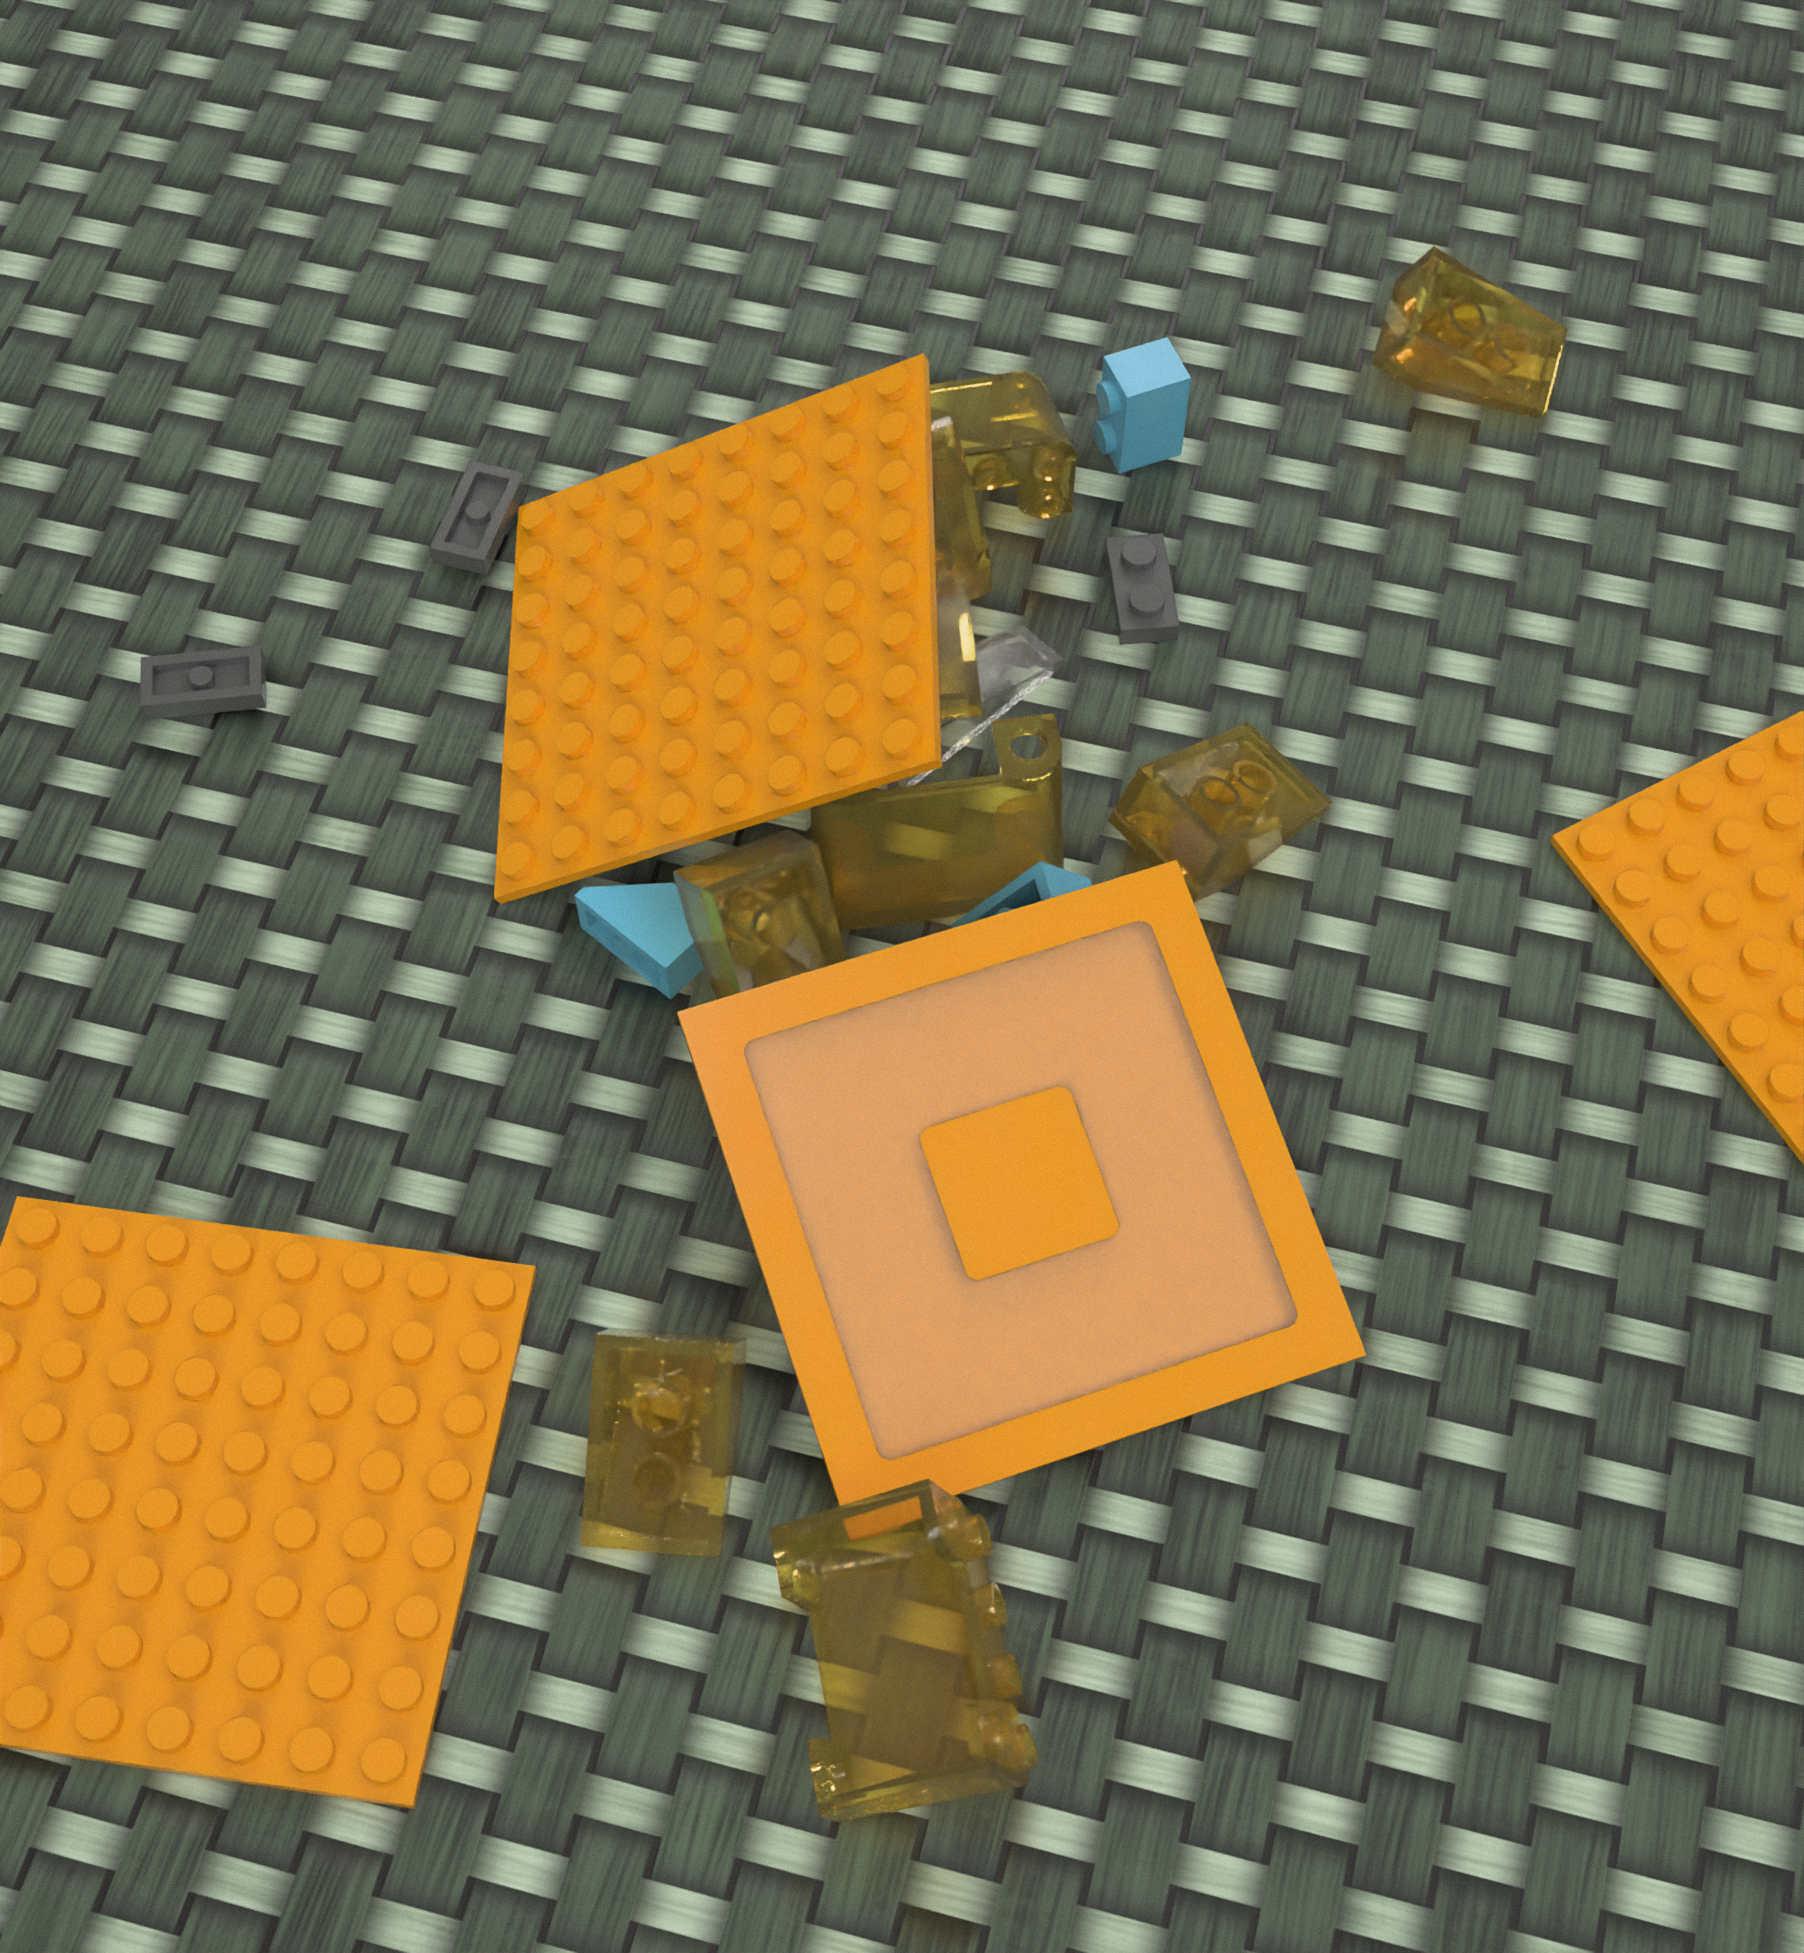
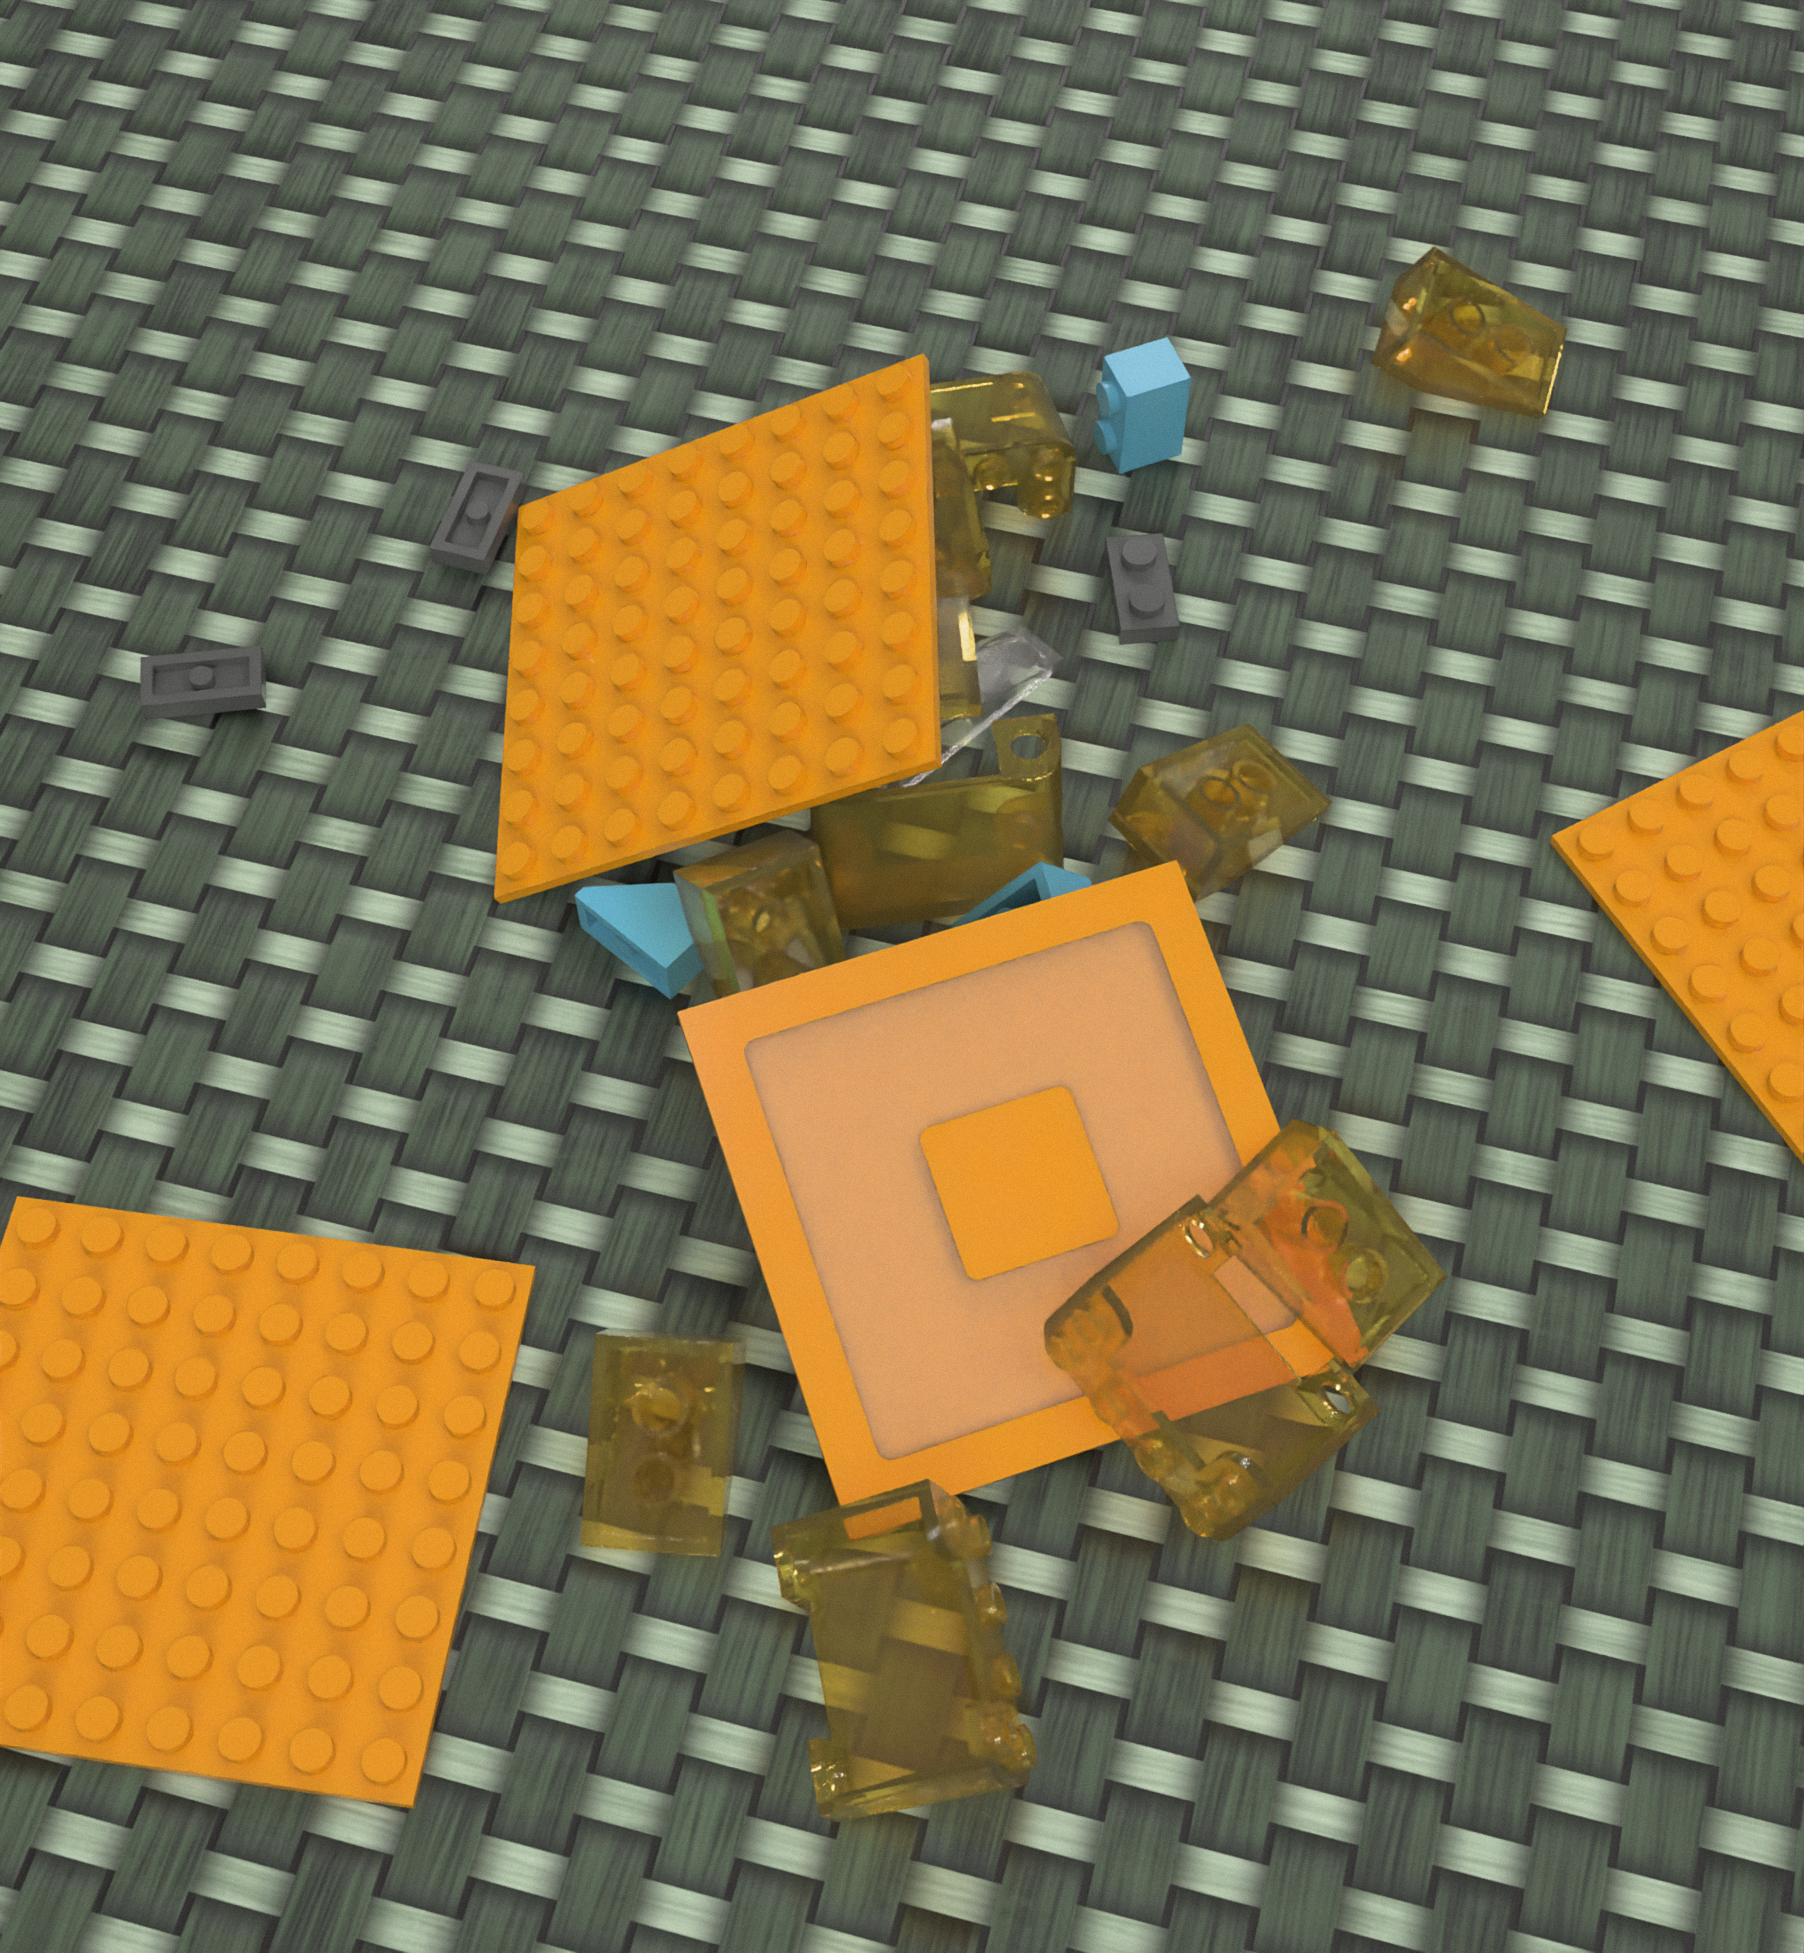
(1197, 1379): none -> clear yellow windscreen
(1327, 1241): none -> clear yellow slope

